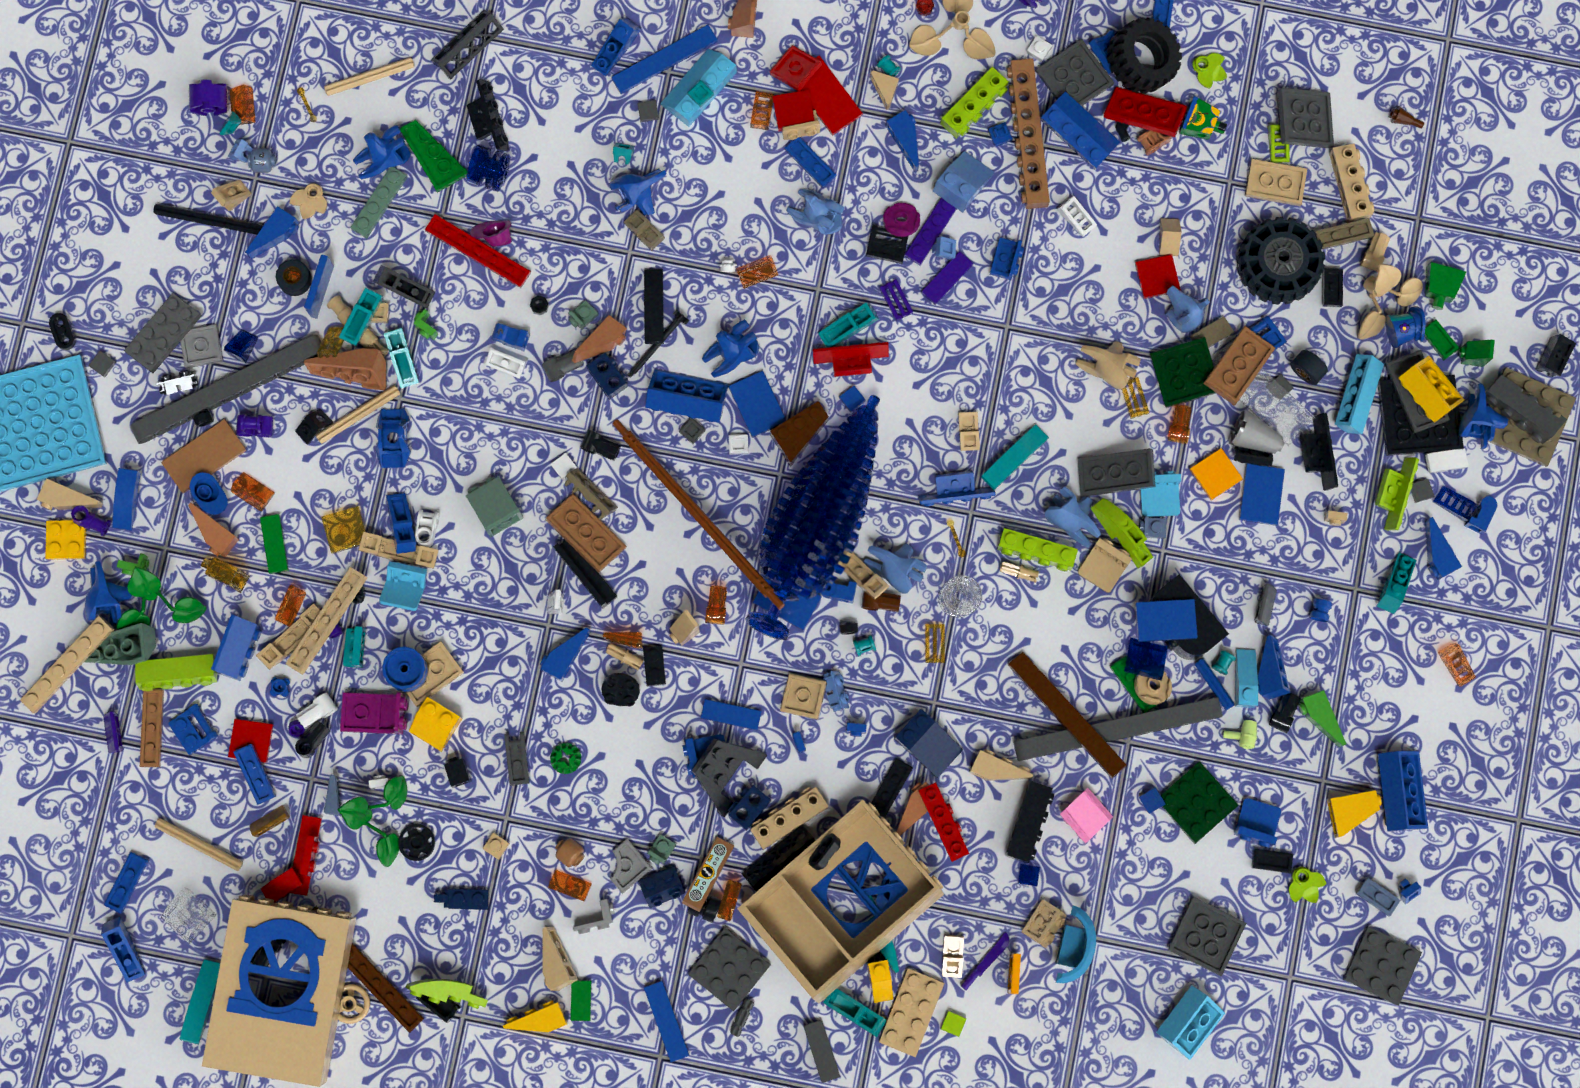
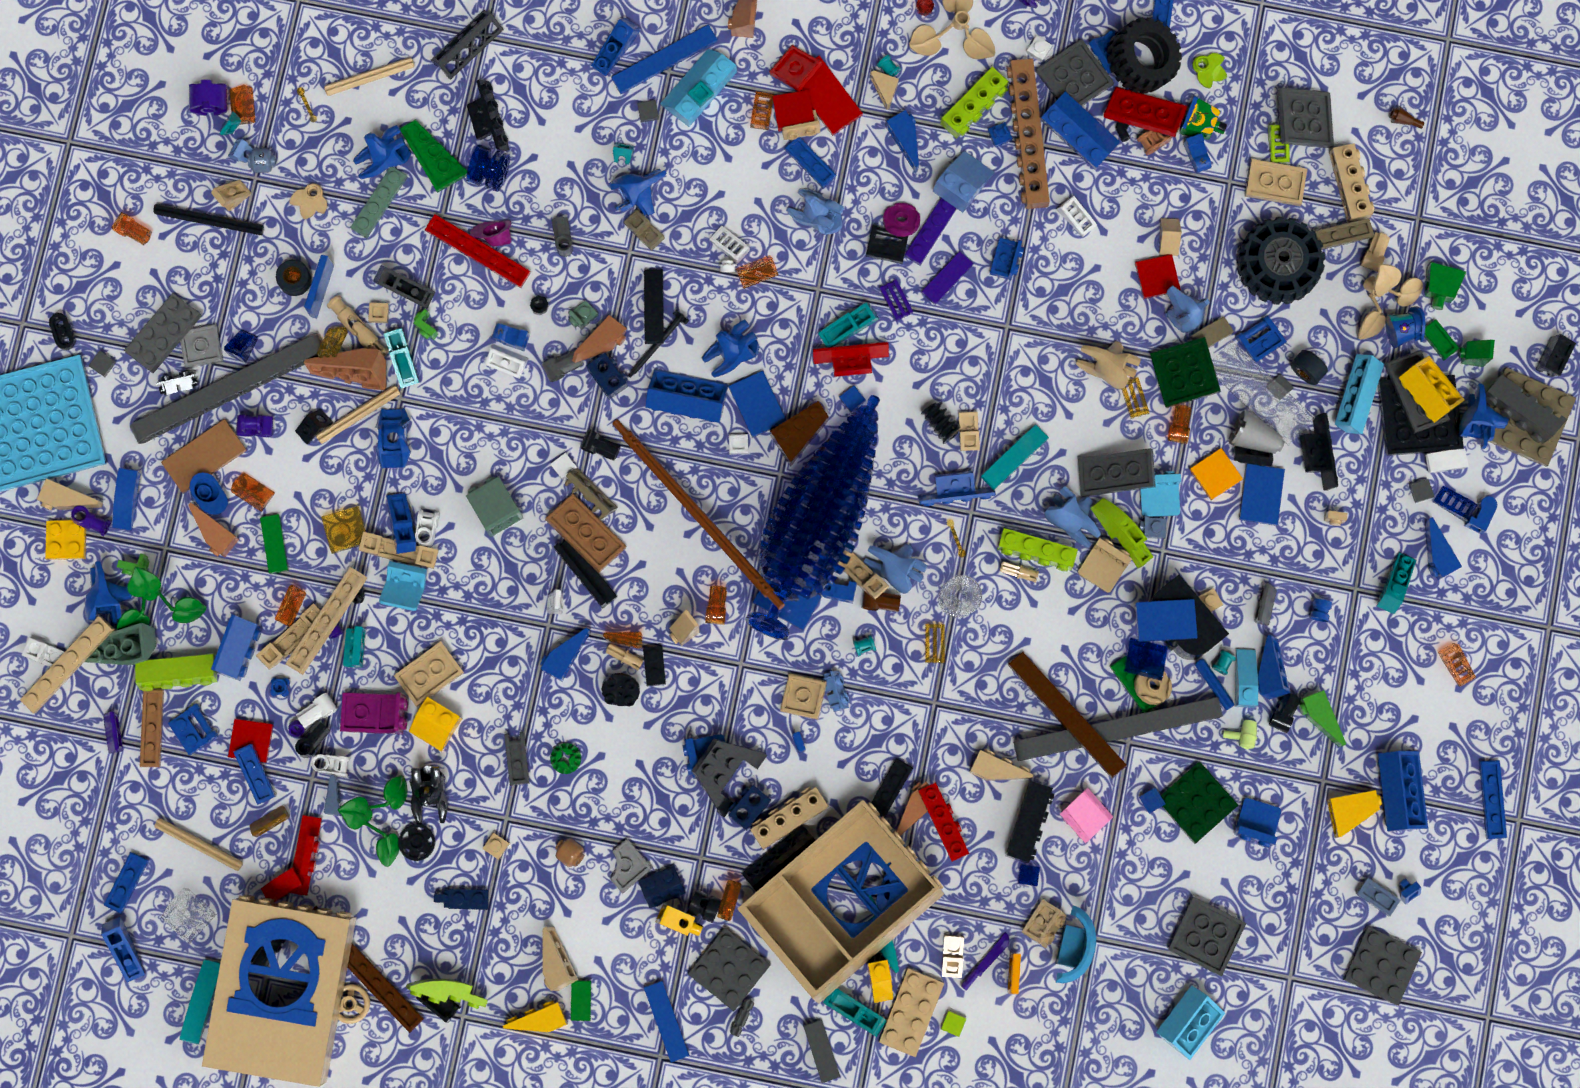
(41, 652): none -> white slope
(128, 227): none -> clear orange piece
(203, 419): black tile -> none
(225, 573): clear yellow torso -> none
(275, 231): blue slope -> none
(332, 765): none -> white piece
(361, 317): teal slope -> none
(378, 783): white plate -> none
(395, 663): blue wheel -> none
(427, 791): none -> black piece
(457, 772): black brick -> none
(562, 235): none -> dark grey piece
(570, 885): clear orange slope -> none
(607, 911): light grey bracket -> none
(661, 850): sand green bracket -> none
(670, 918): none -> yellow torso
(692, 430): dark grey tile -> none
(708, 874): tile -> none
(731, 714): blue tile -> none
(738, 243): none -> white slope
(824, 851): black plate -> none
(848, 628): black tile -> none
(856, 730): blue plate -> none
(928, 743): dark blue slope -> none
(941, 422): none -> black piece
(944, 247): medium blue tile -> none
(1197, 153): none -> blue leg
(1211, 600): none -> tan plate
(1239, 365): medium nougat tile -> none
(1272, 861): black tile -> none
(1306, 888): lime plate -> none
(1332, 287): black plate -> none
(1395, 492): lime bracket -> none
(1493, 799): none -> blue tile

